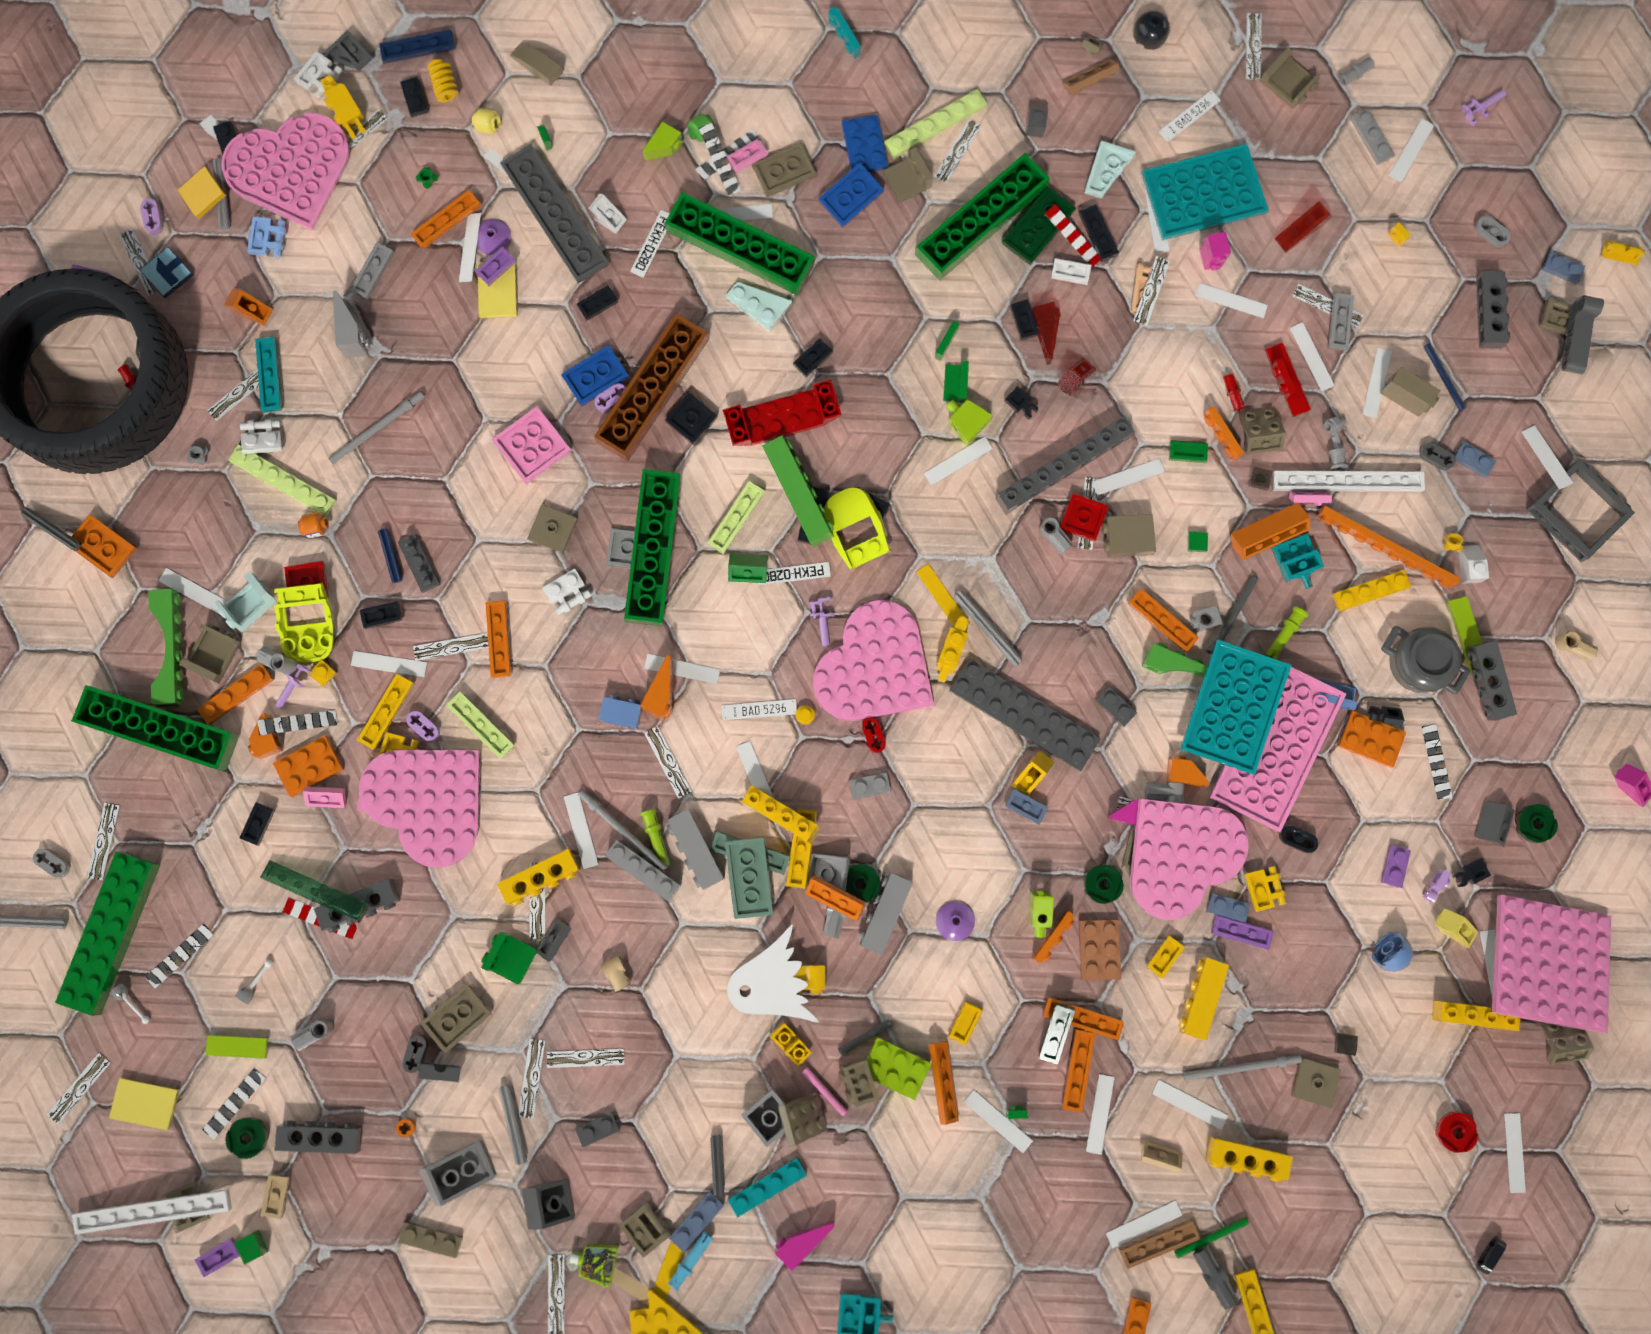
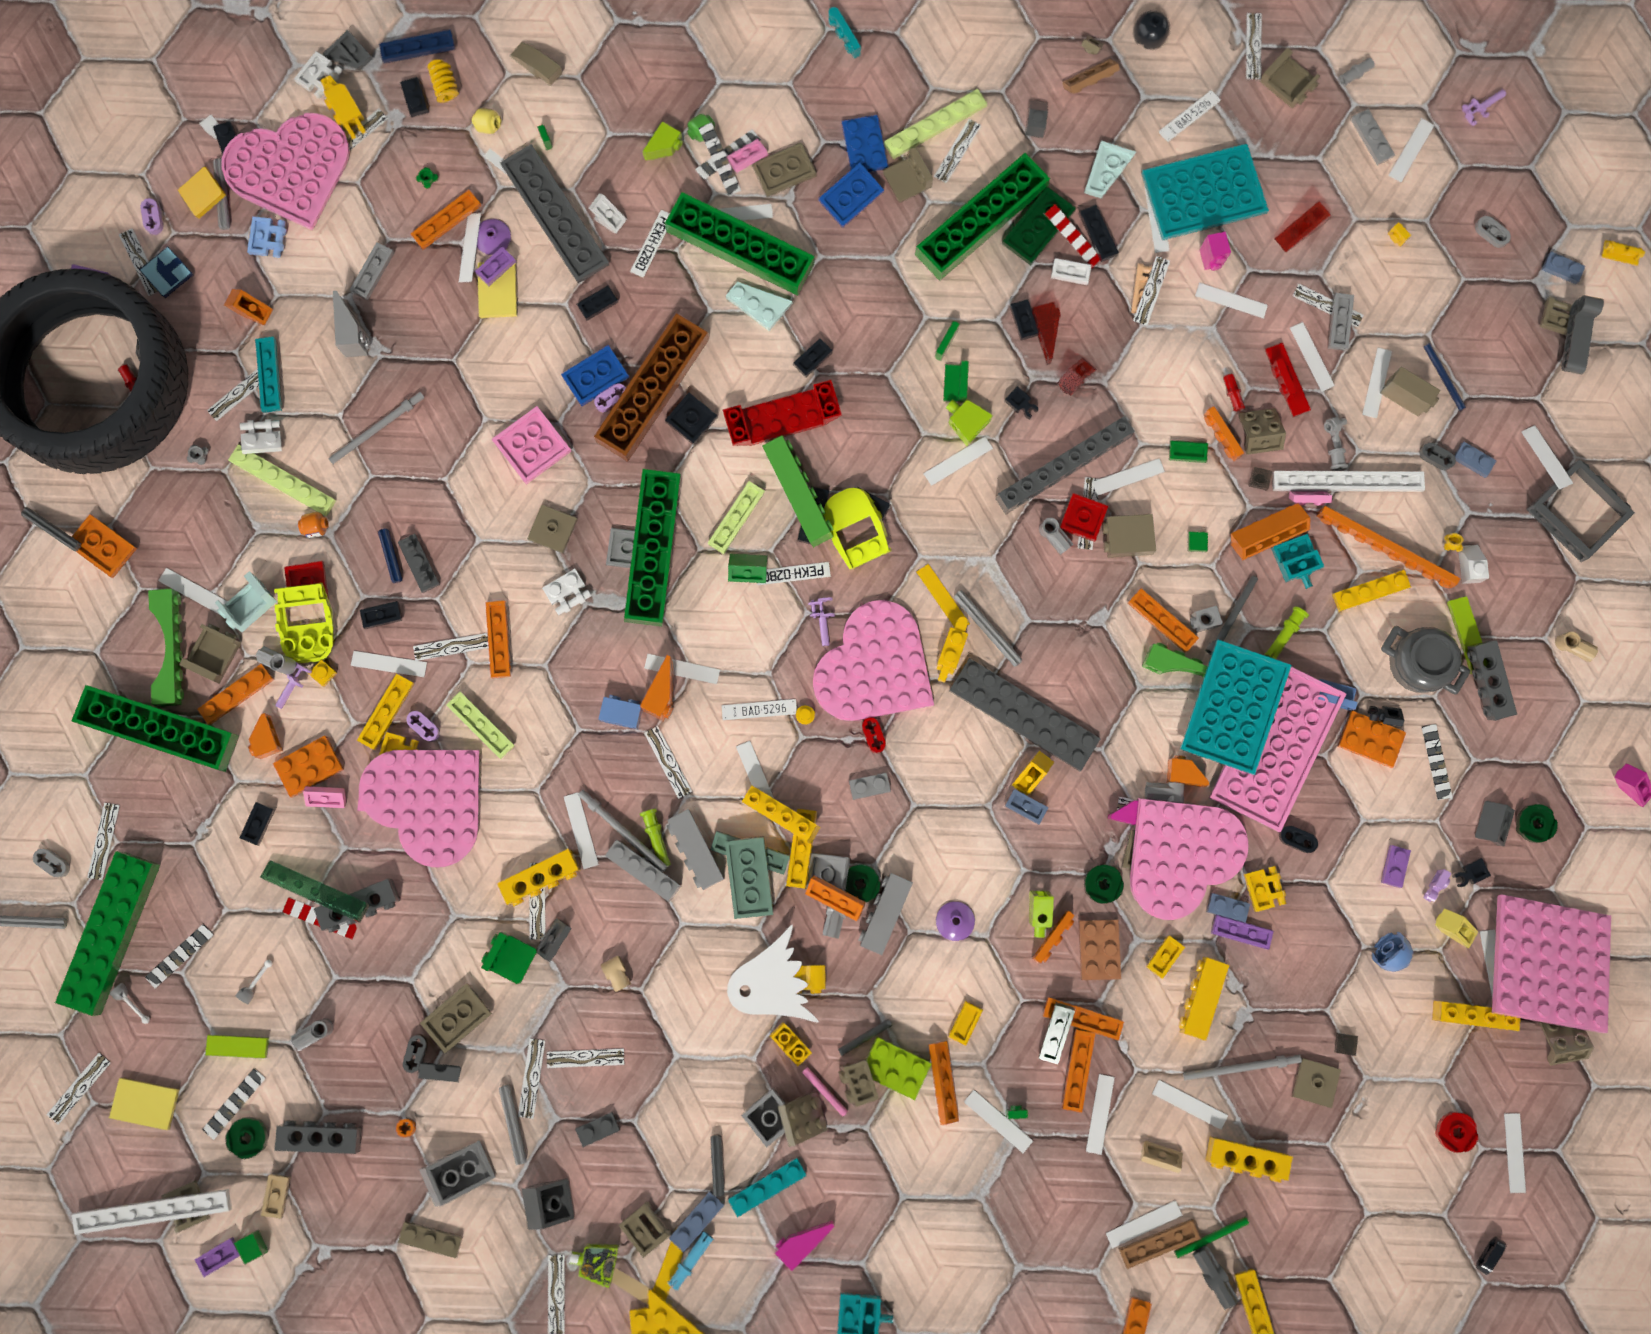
(297, 722): sticker -> none
(1116, 706): dark grey plate -> none
(1487, 335): dark grey brick -> none

